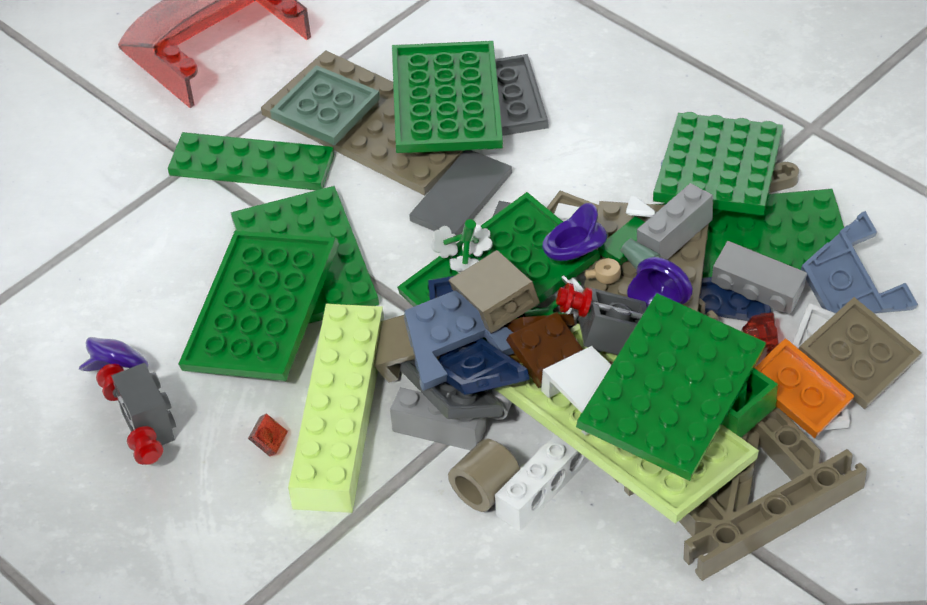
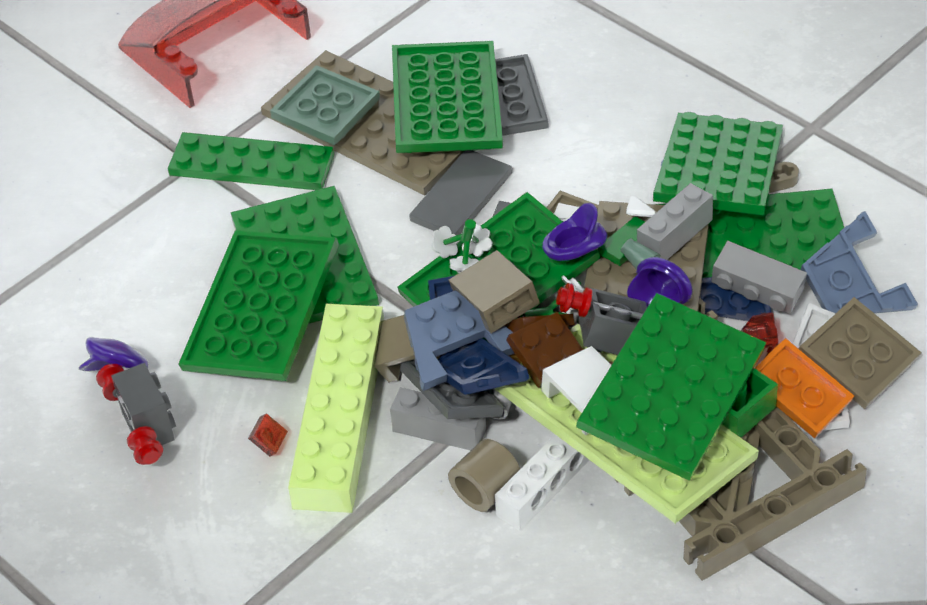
(605, 271): tan piece -> none

